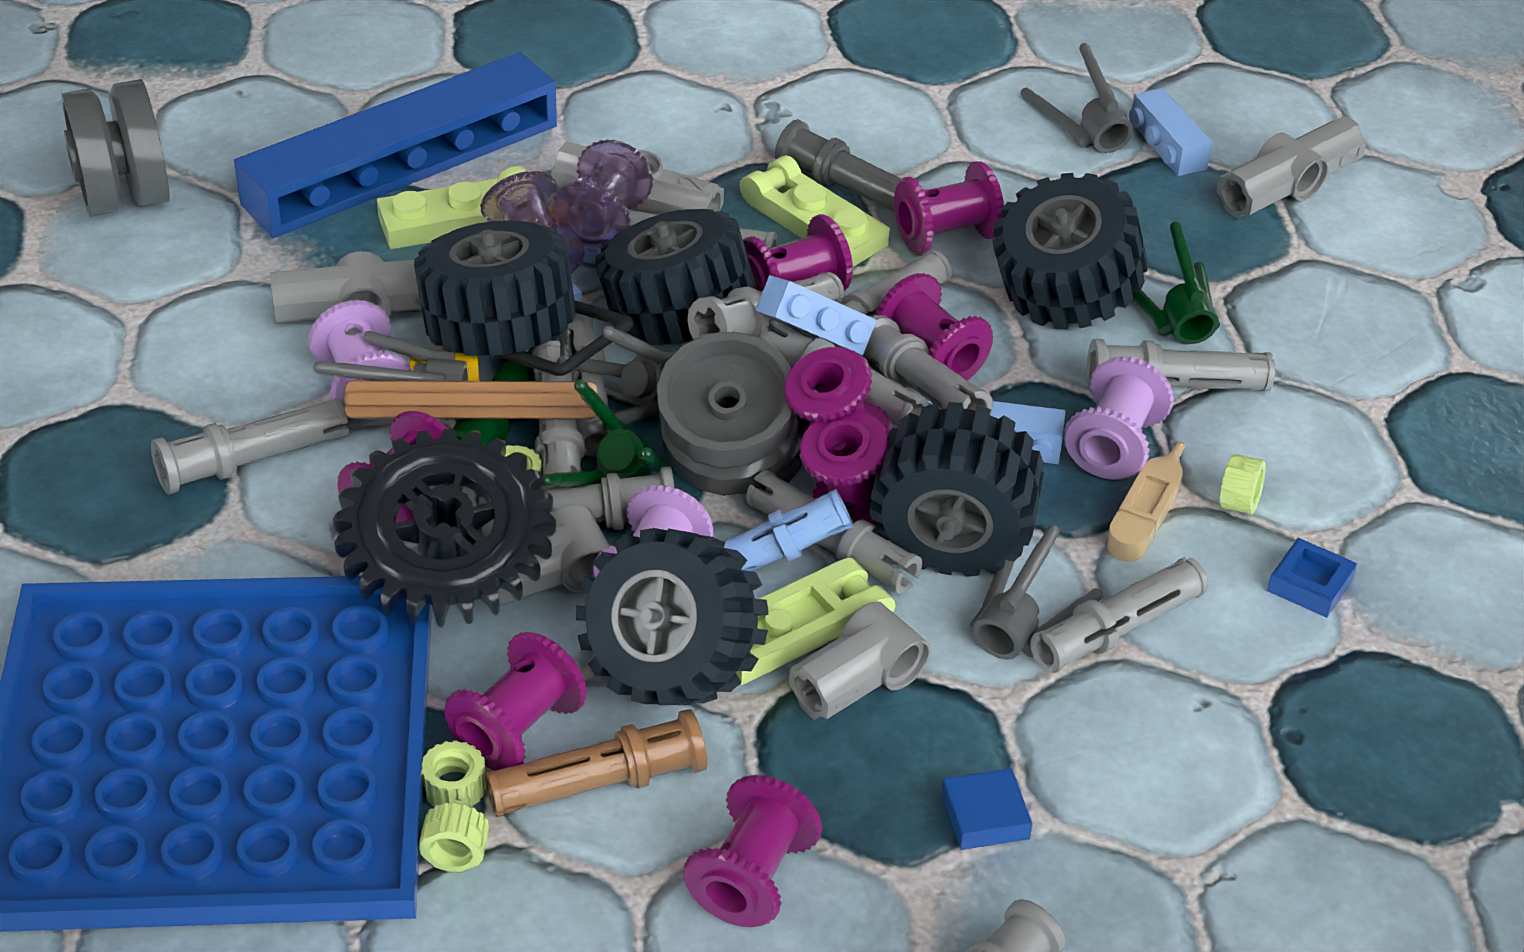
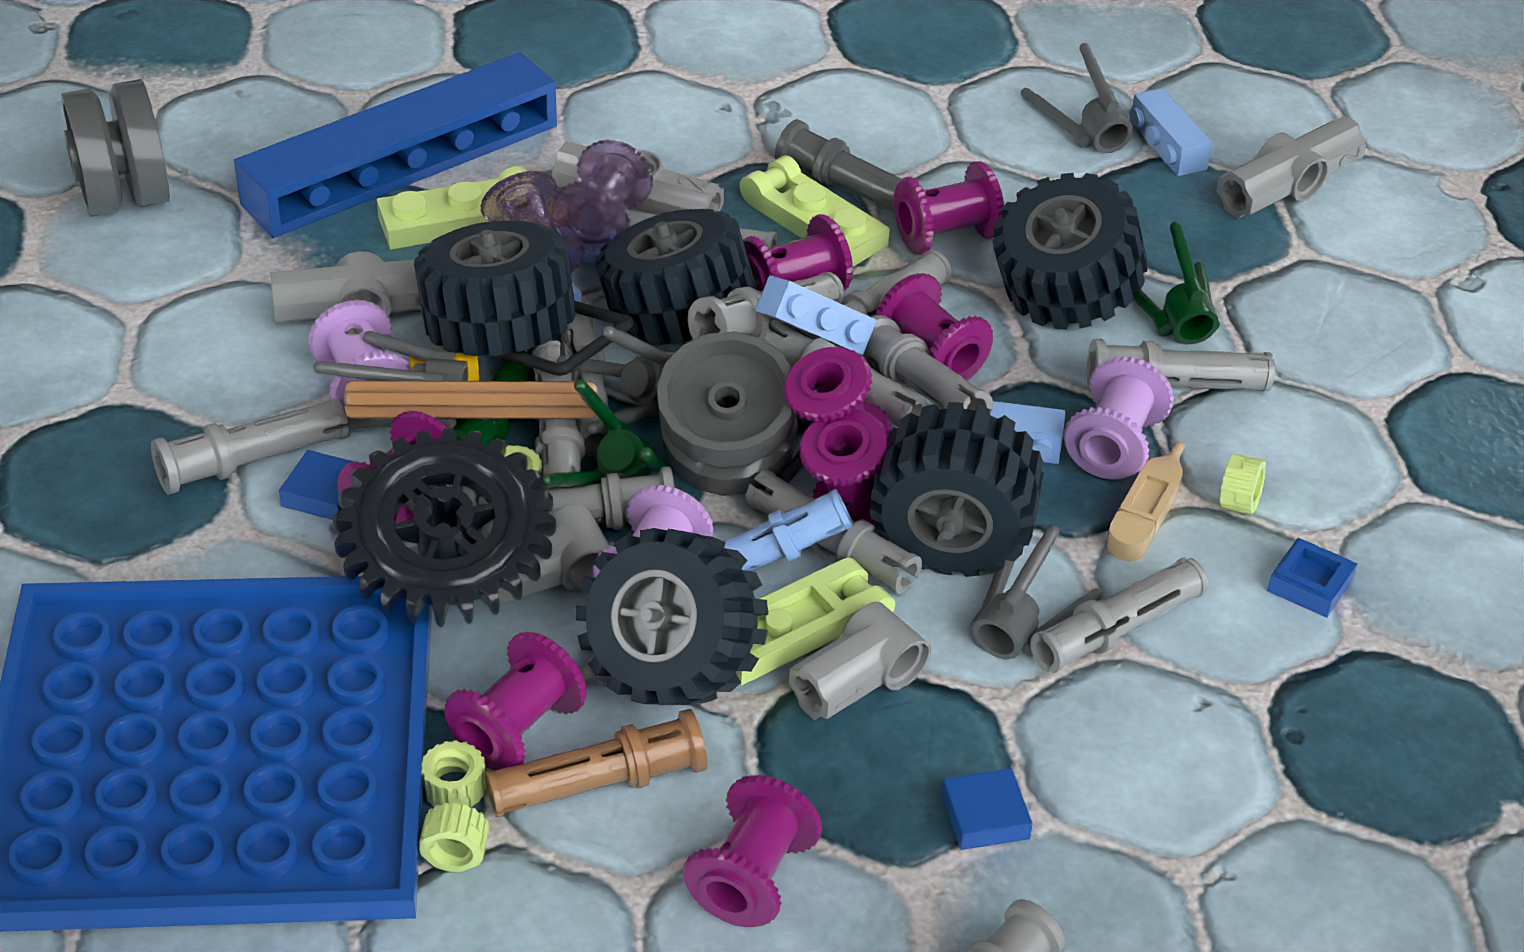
(313, 485): none -> blue tile

